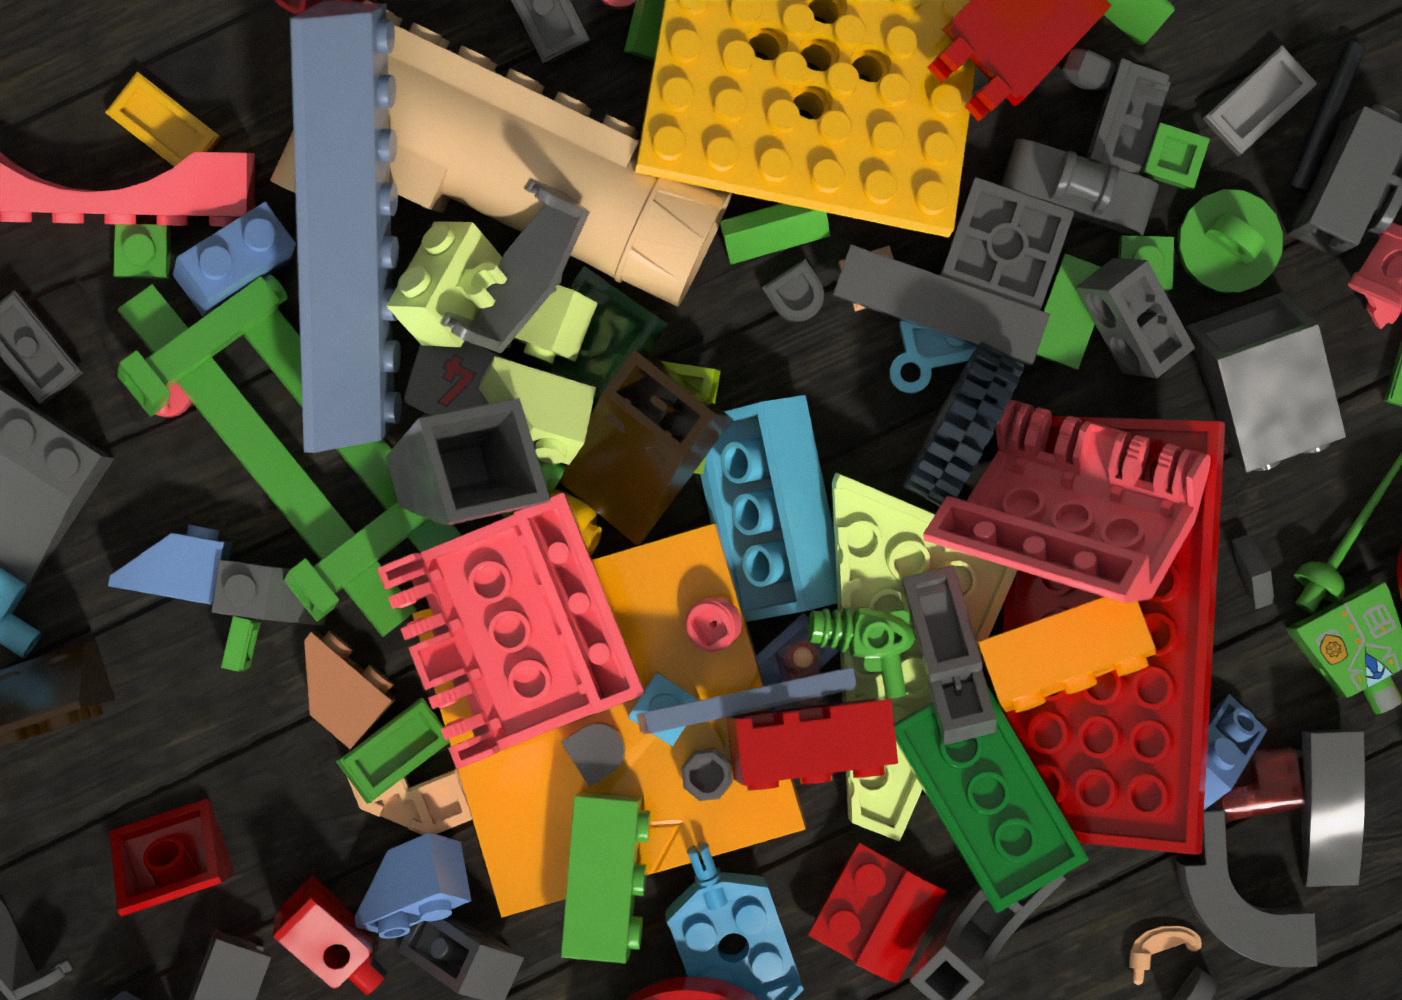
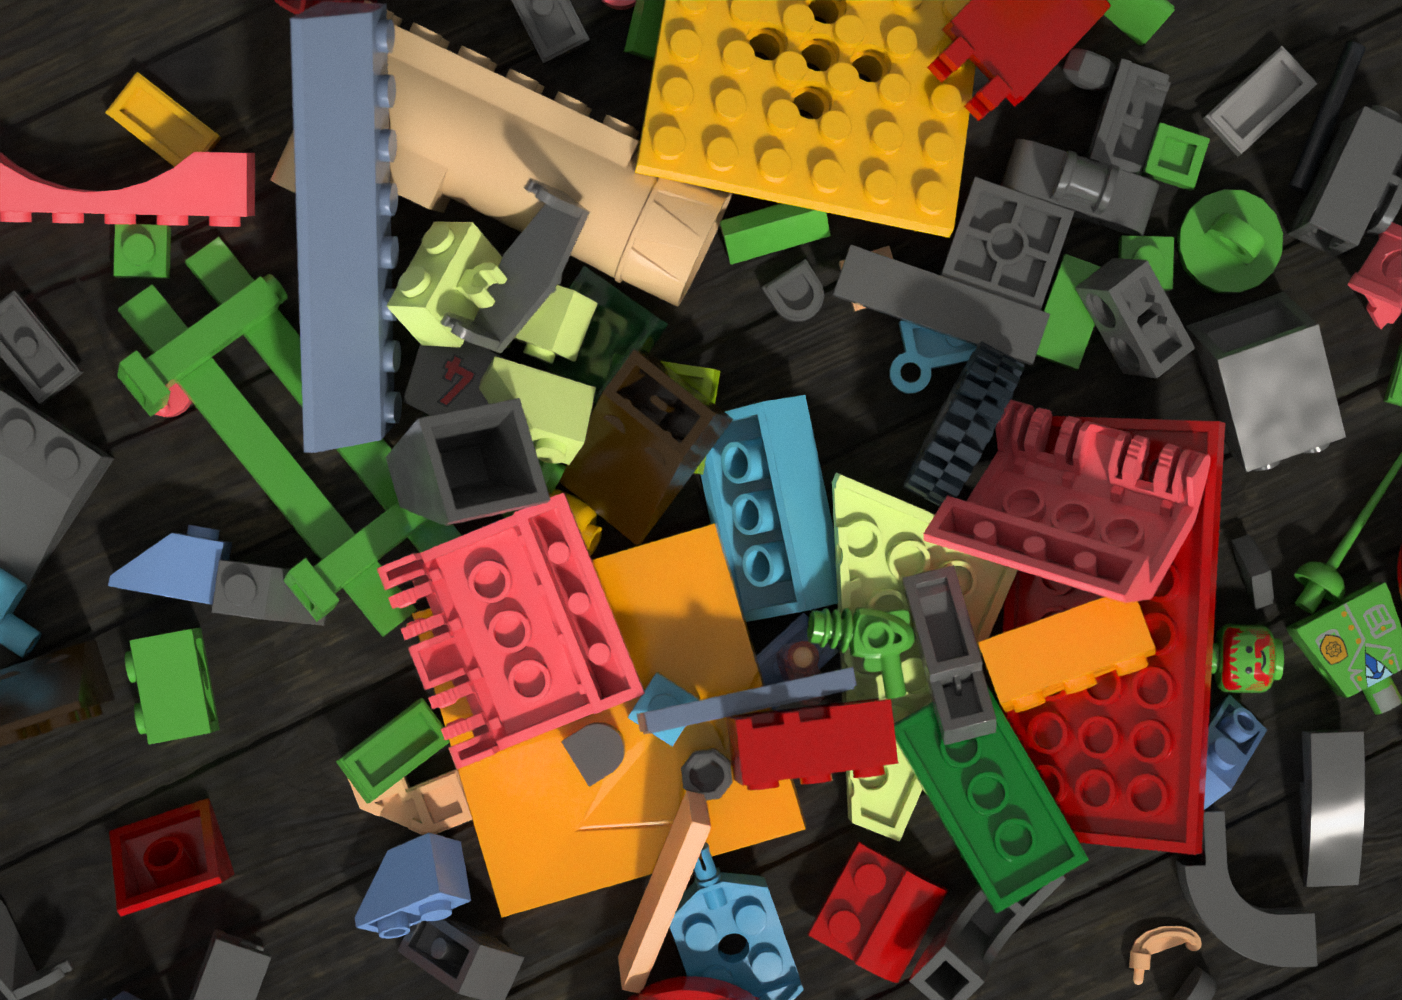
(172, 686): none -> bright green brick
(233, 258): medium blue brick -> none
(240, 643): bright green tile -> none
(313, 923): red torso -> none
(341, 692): nougat slope -> none
(604, 877): bright green brick -> none
(664, 891): none -> light nougat tile
(713, 623): coral tile -> none
(1246, 658): none -> bright green head
(1275, 785): clear red piece -> none

